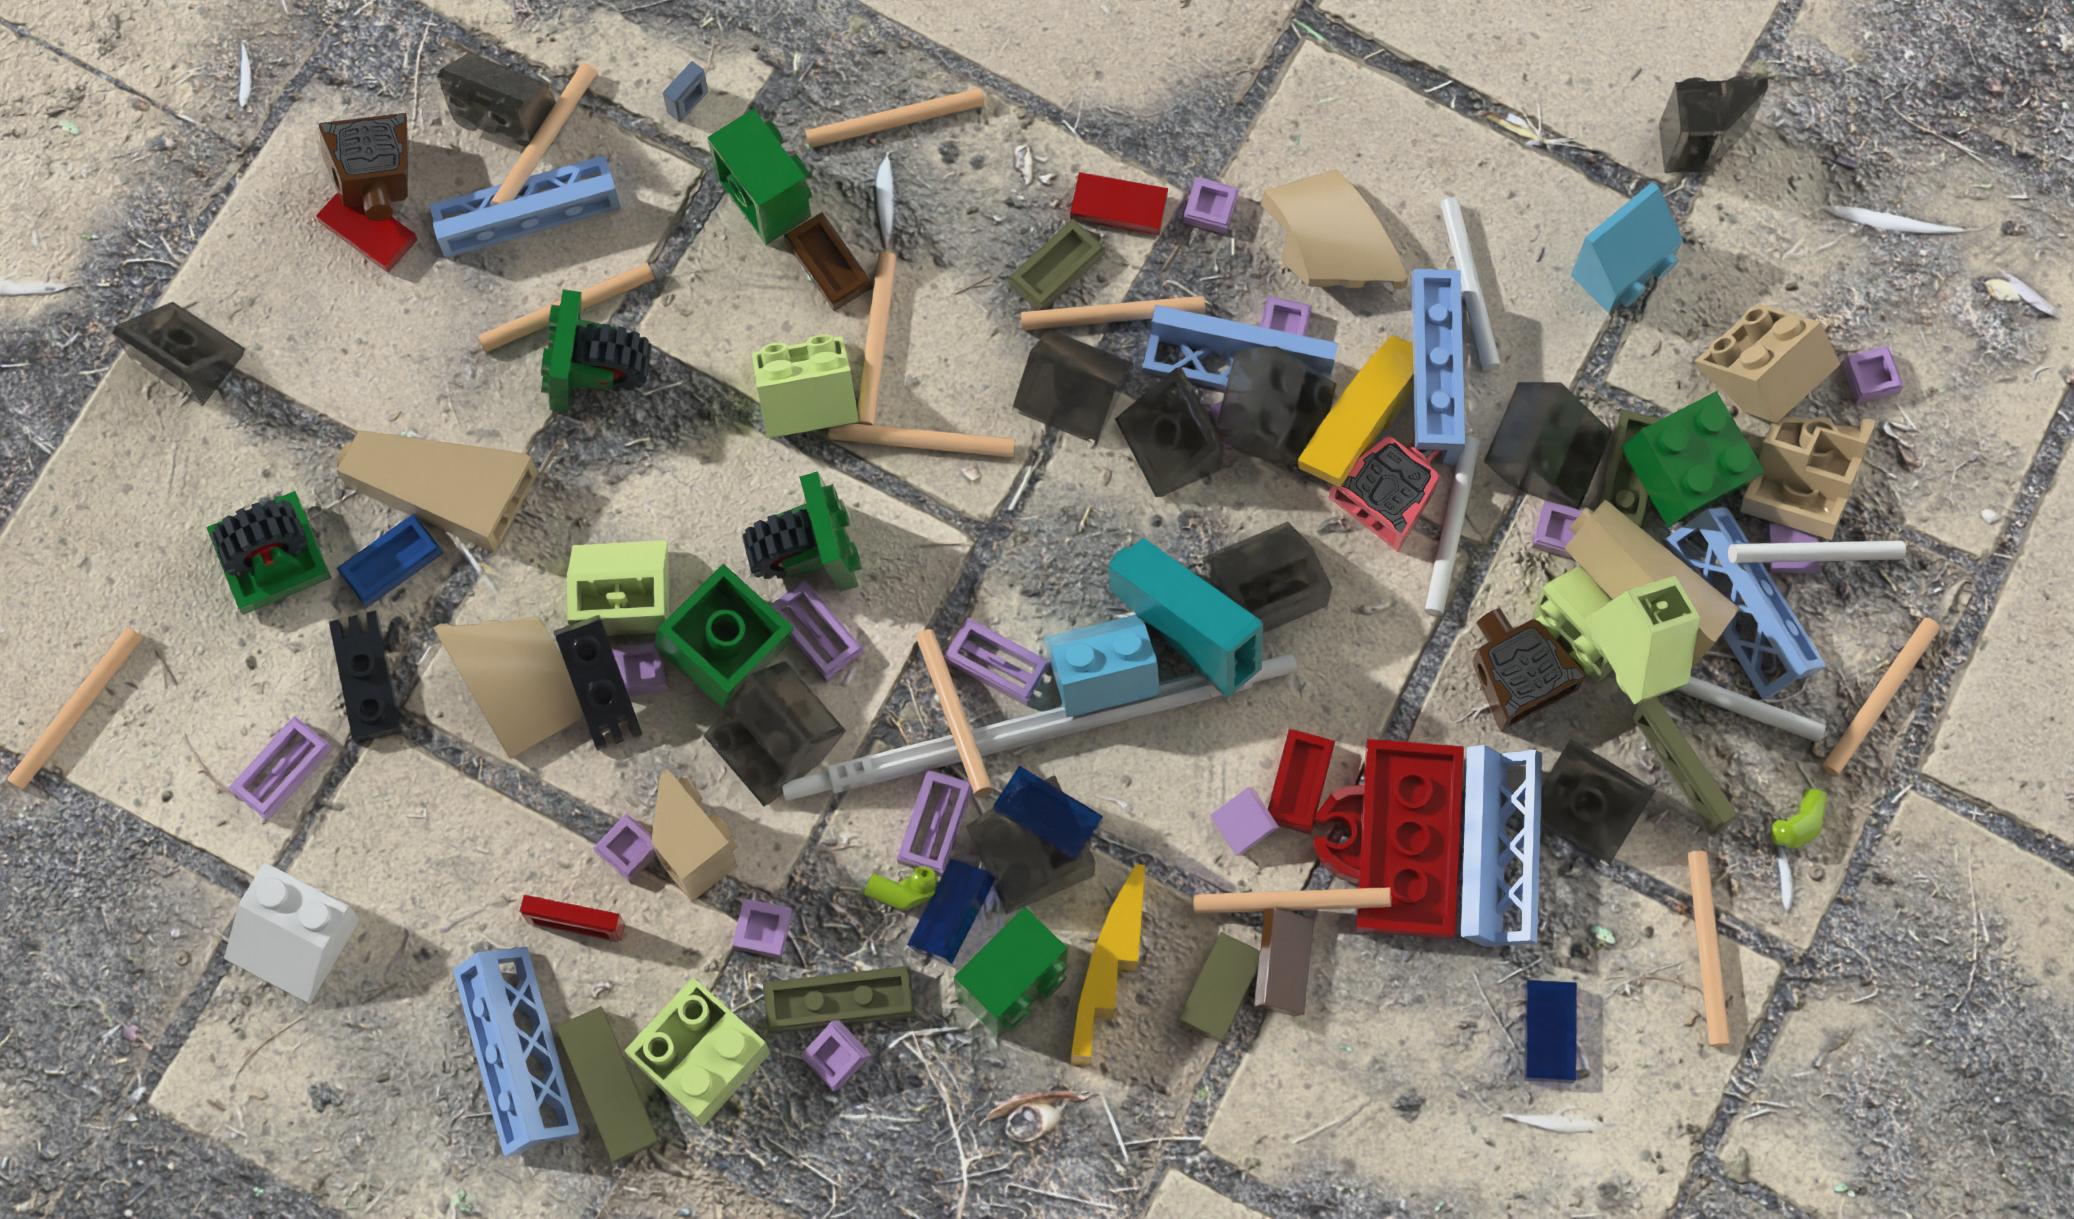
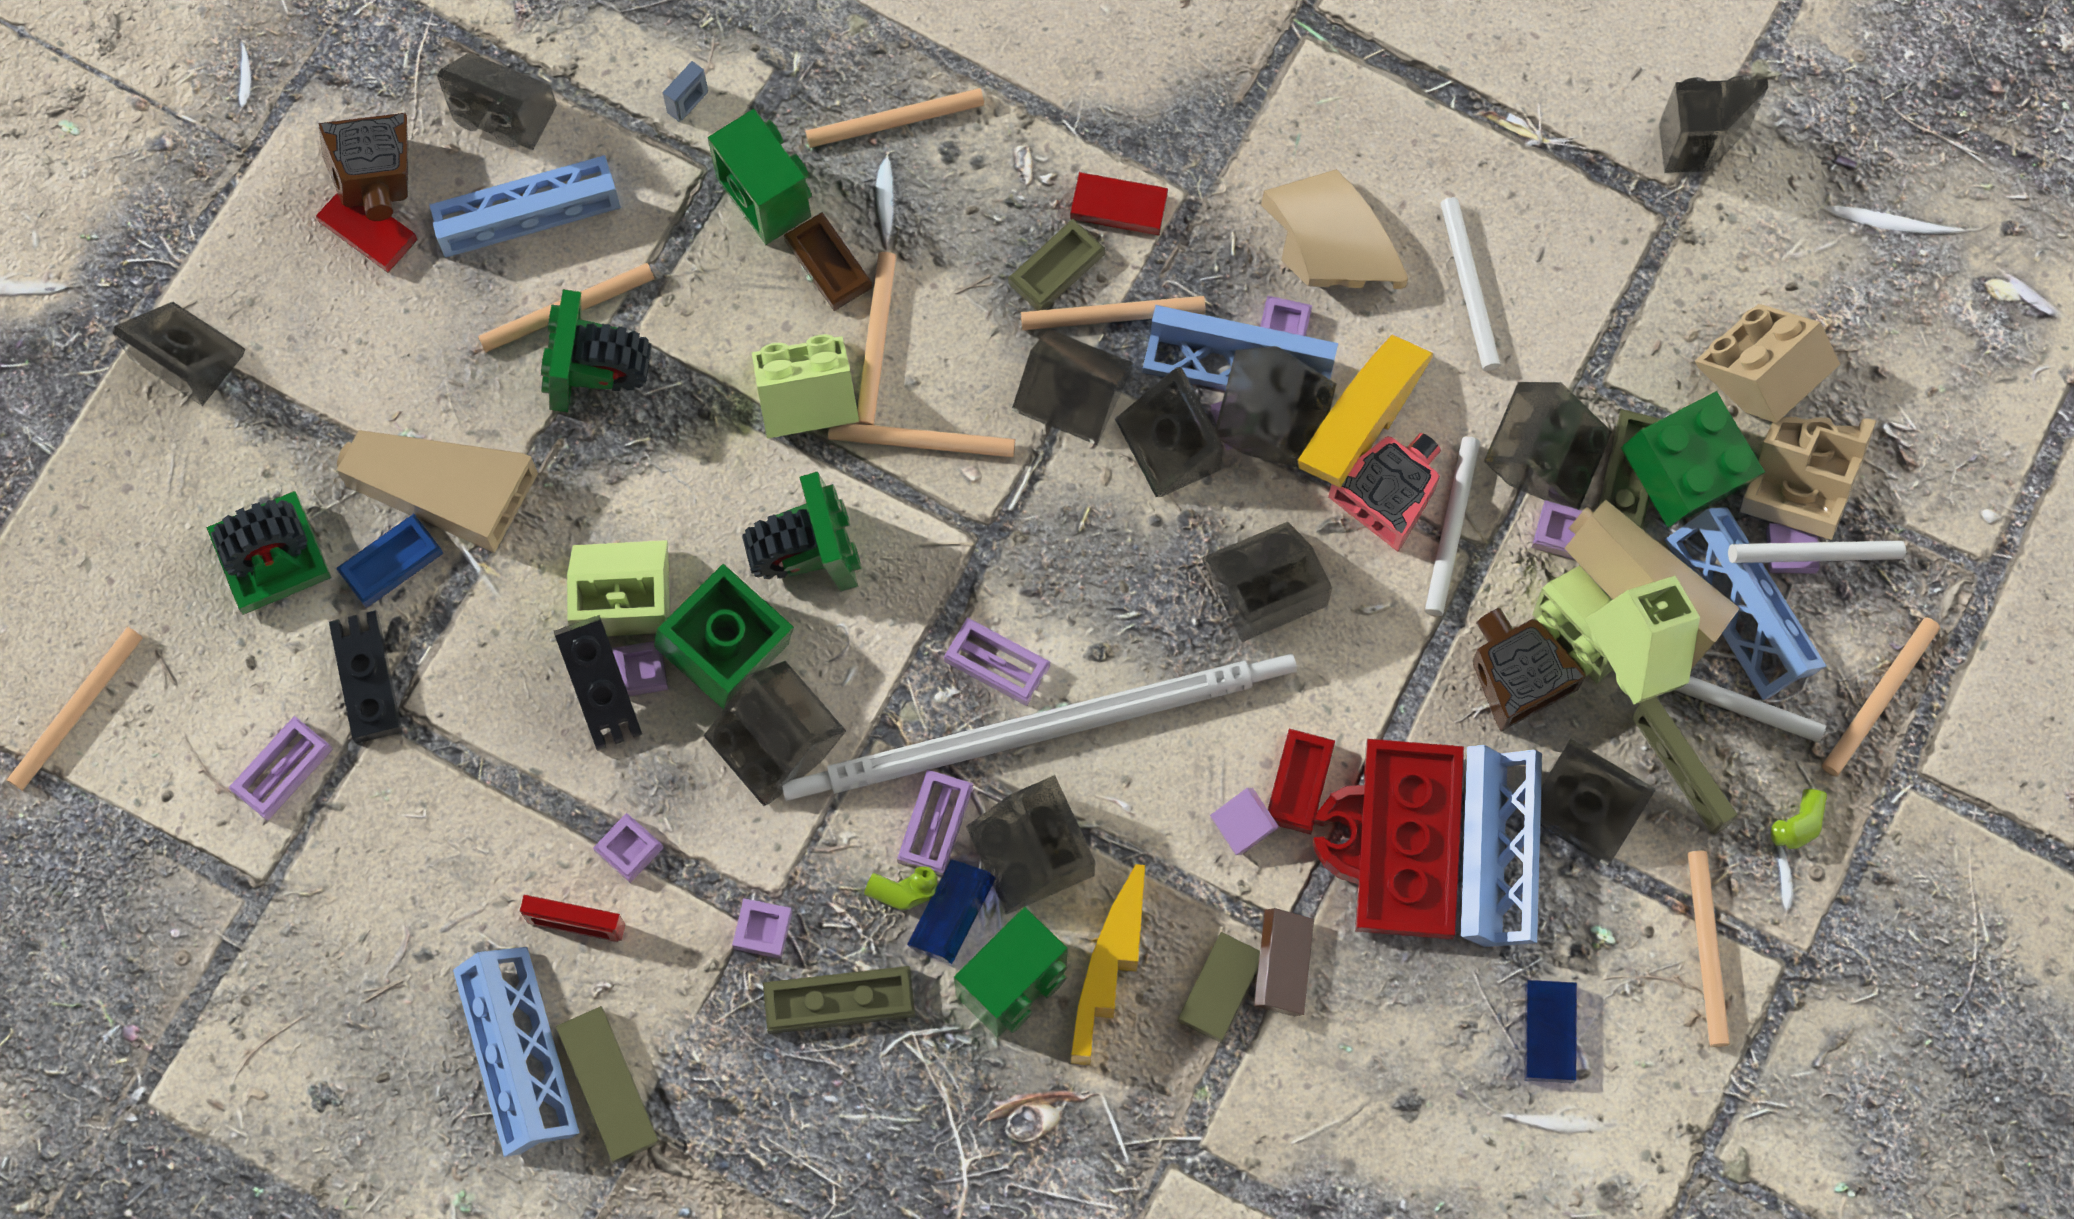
(289, 932): white slope -> none
(514, 678): tan slope -> none
(545, 135): light nougat bar -> none
(687, 841): tan slope -> none
(698, 1051): yellowish green slope -> none
(835, 1055): lavender tile -> none
(839, 660): lavender tile -> none
(954, 713): light nougat bar -> none
(1048, 813): clear blue tile -> none
(1103, 665): medium azure slope -> none
(1189, 614): teal slope -> none
(1211, 205): lavender tile -> none
(1292, 900): light nougat bar -> none
(1438, 362): light blue fence -> none
(1629, 250): medium azure slope -> none
(1872, 374): lavender tile -> none

